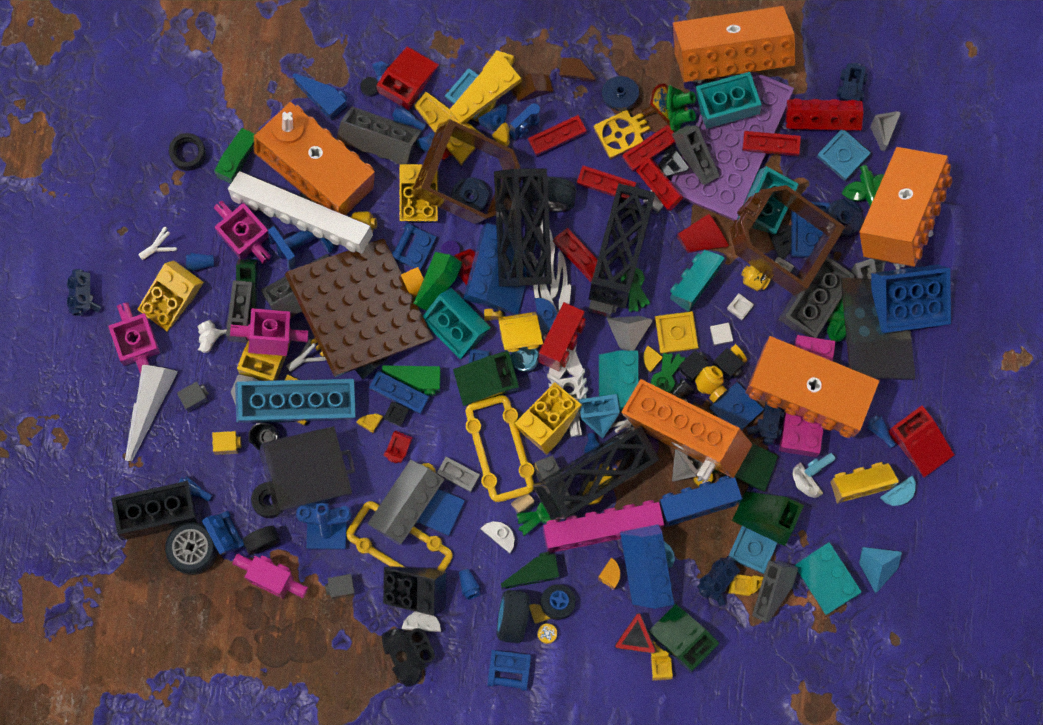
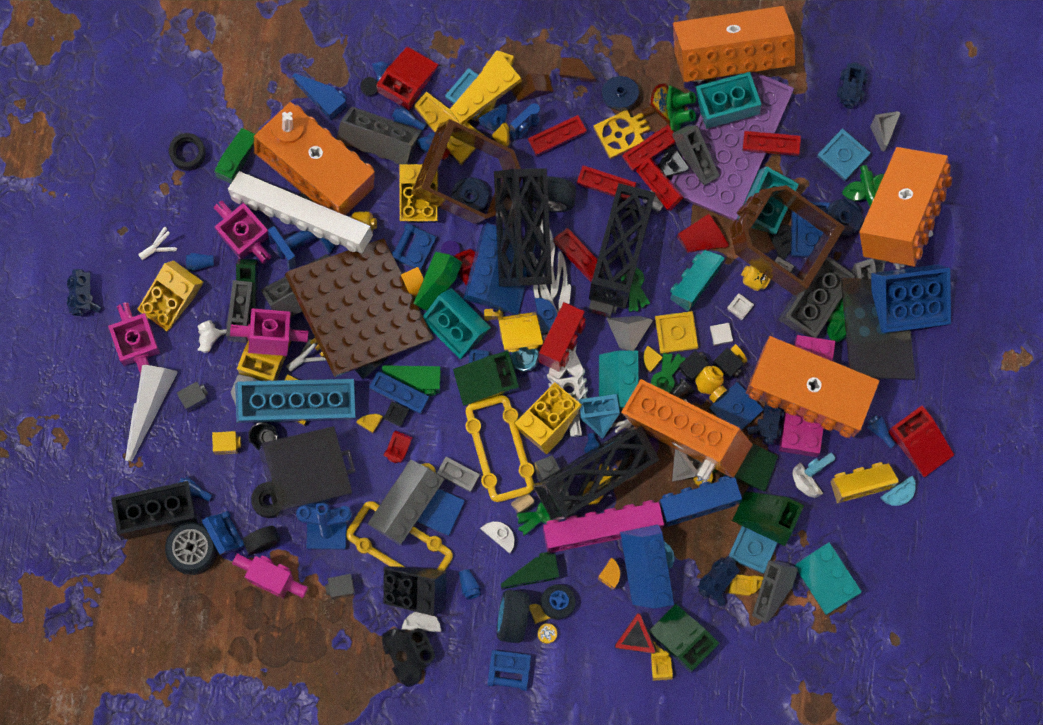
(824, 114): red brick -> none
(879, 565): dark azure slope -> none

